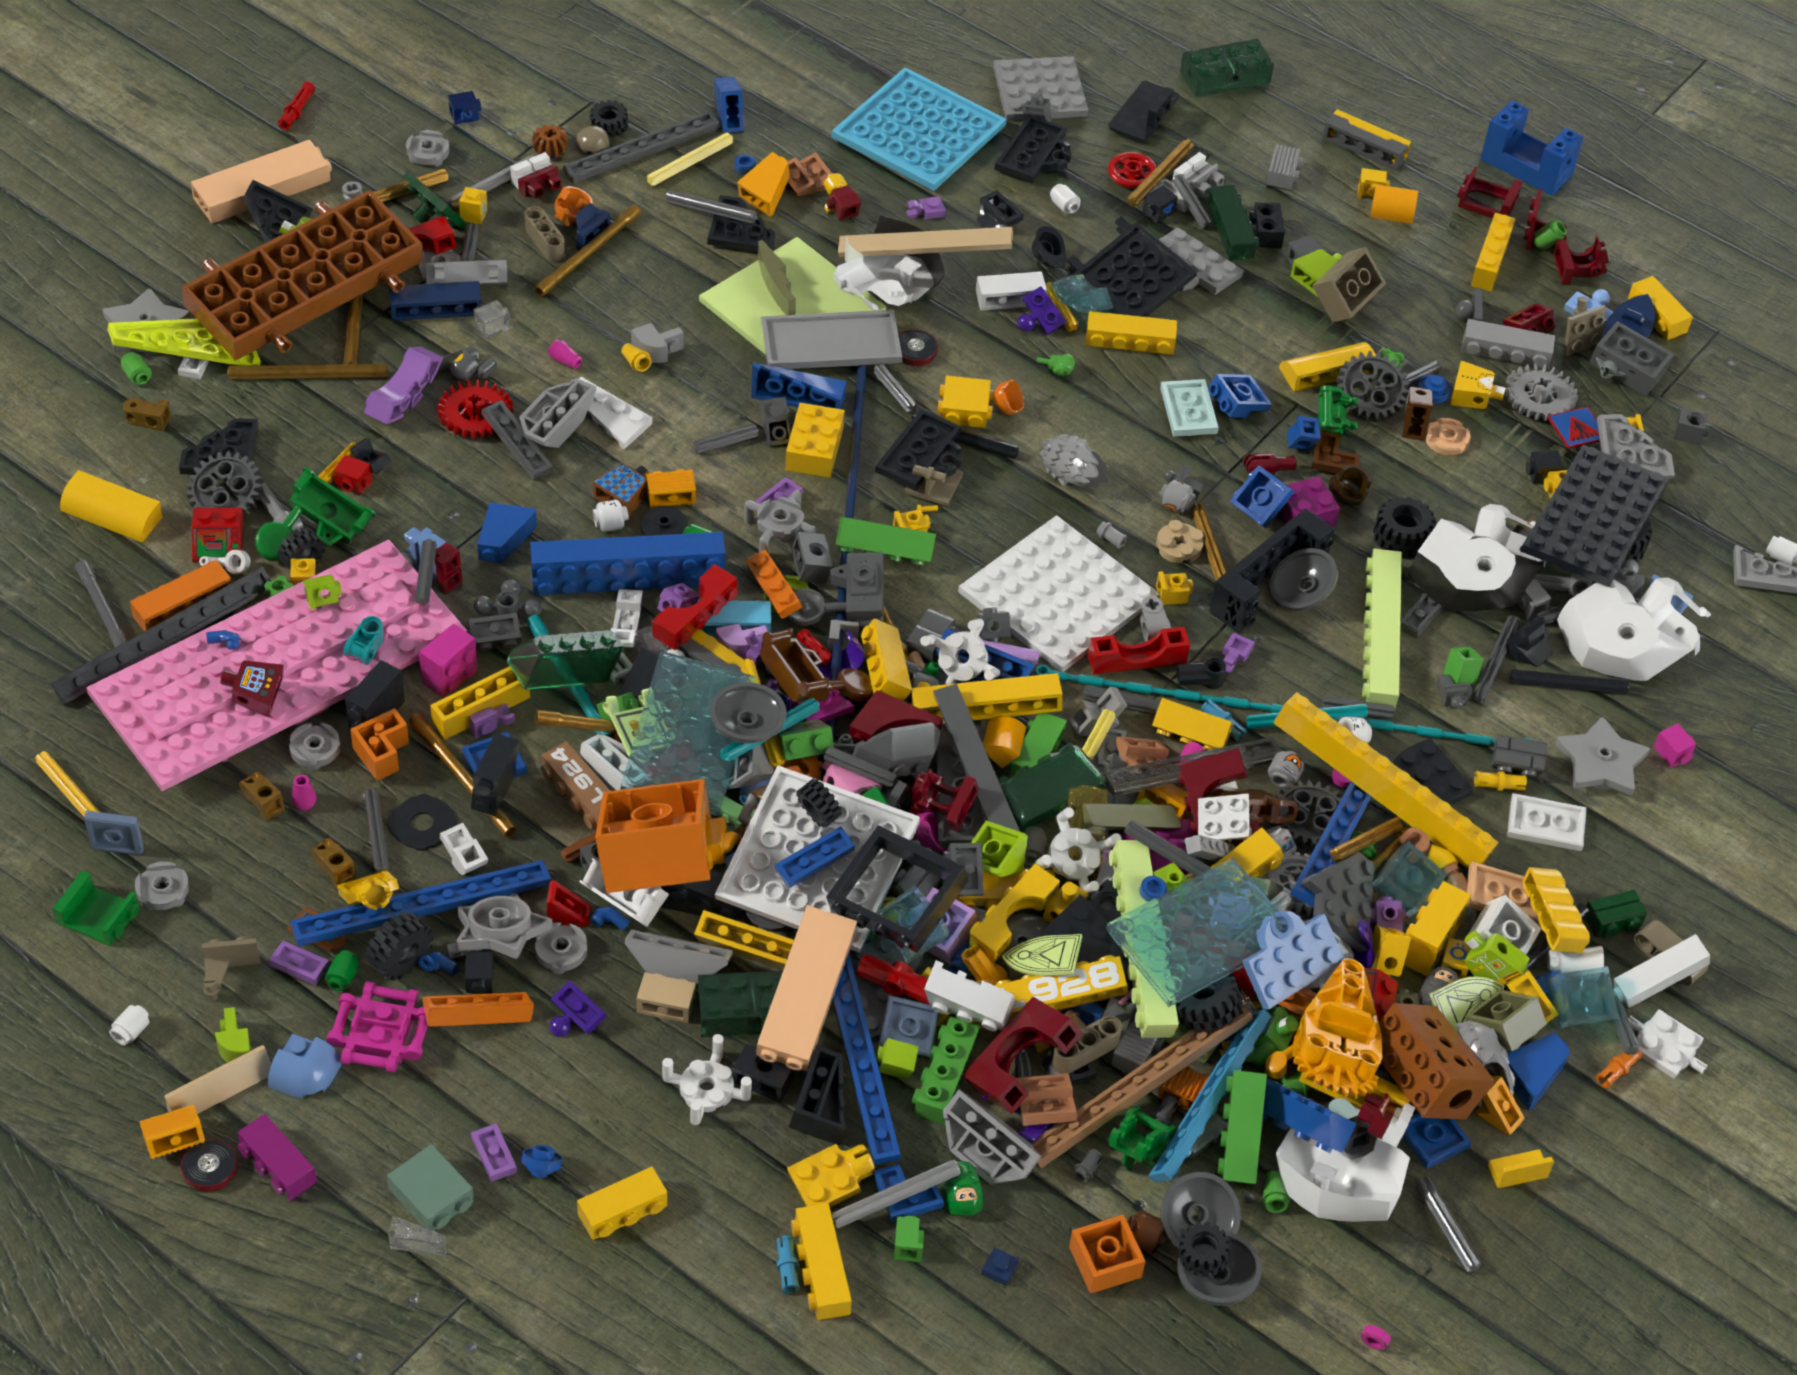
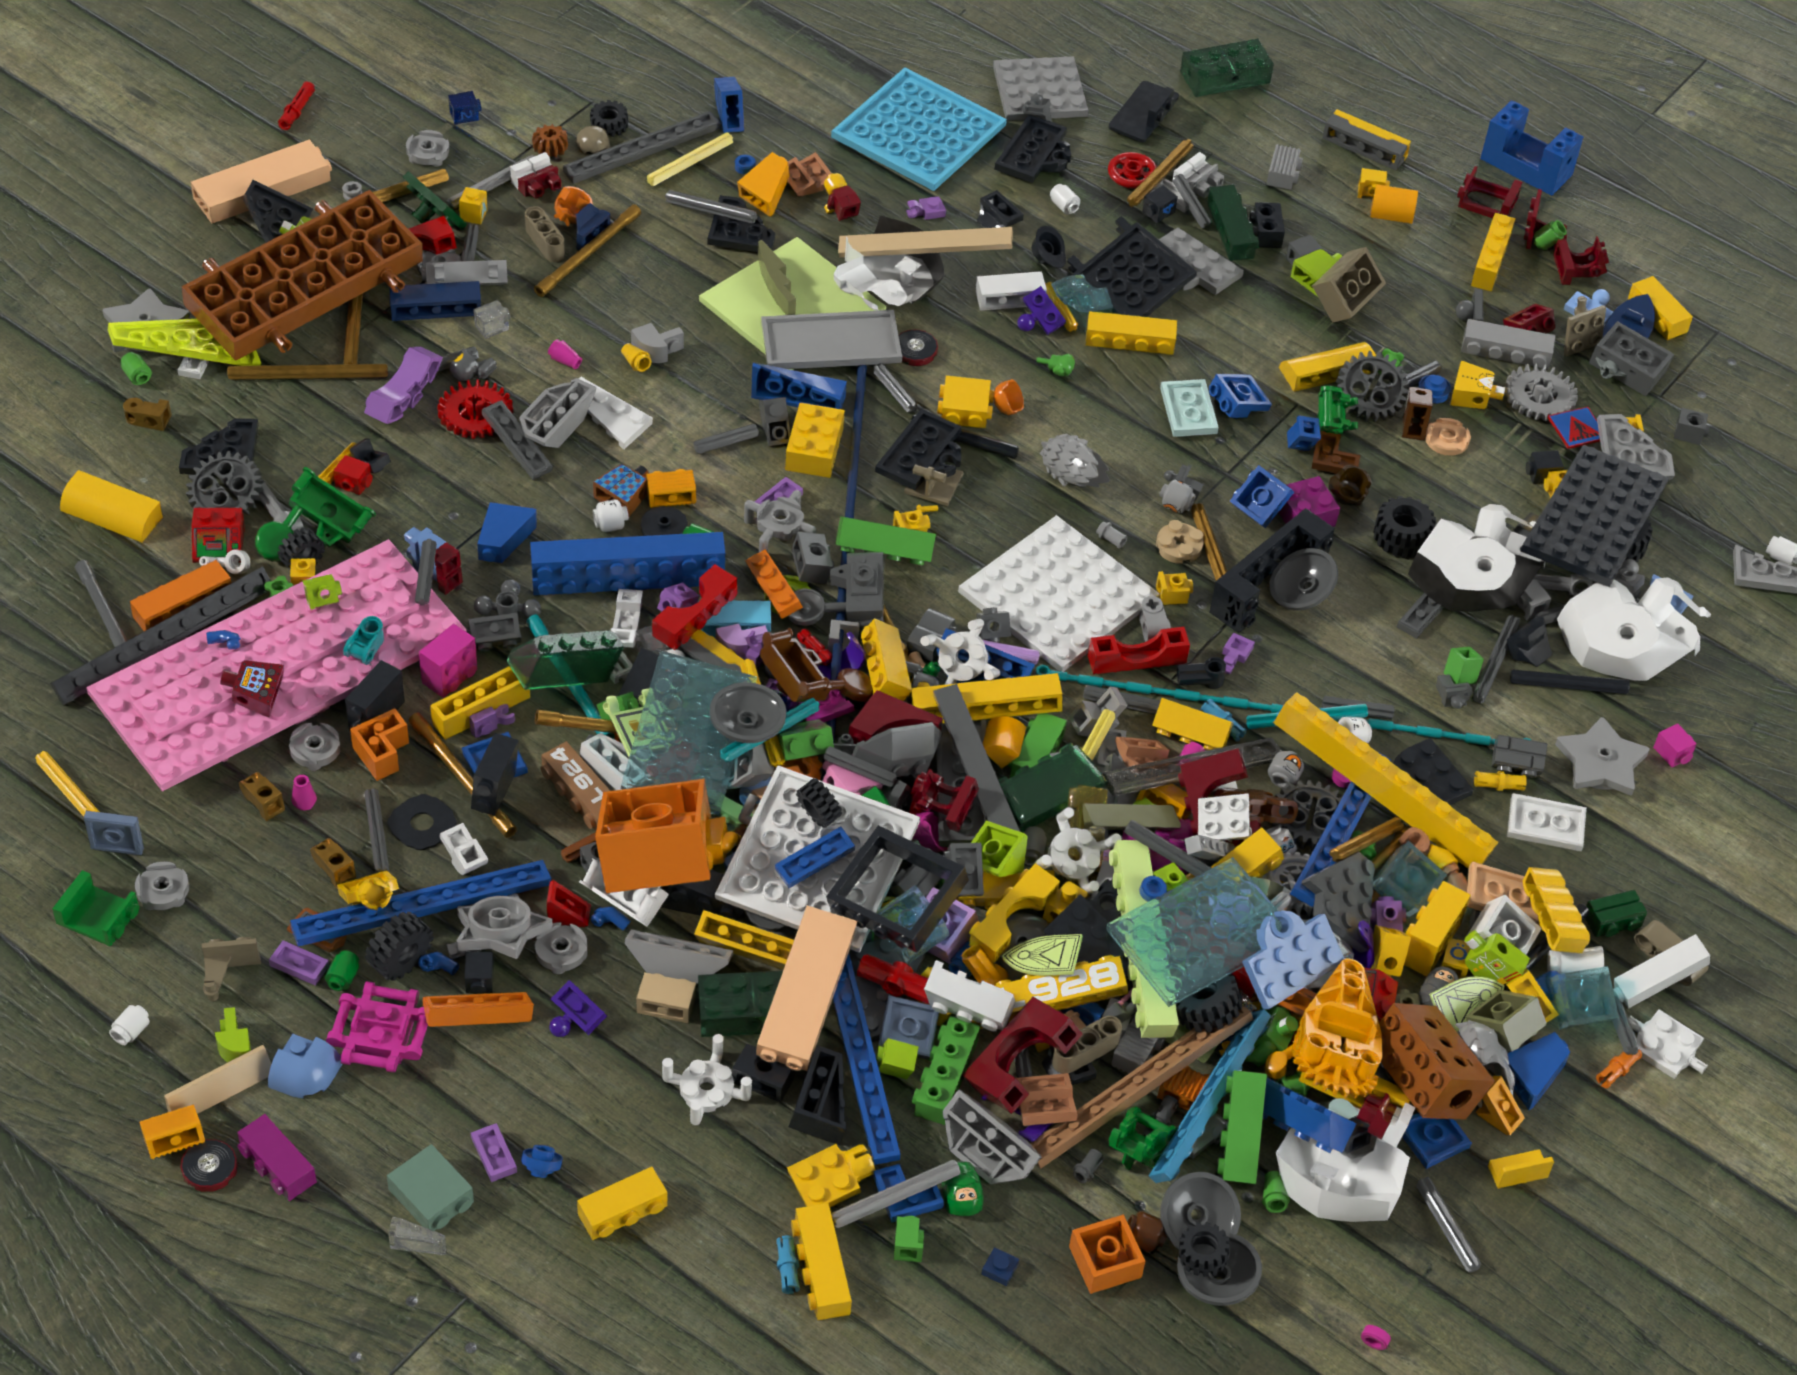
(1269, 462): dark red arm -> none
(1383, 627): yellowish green brick -> none

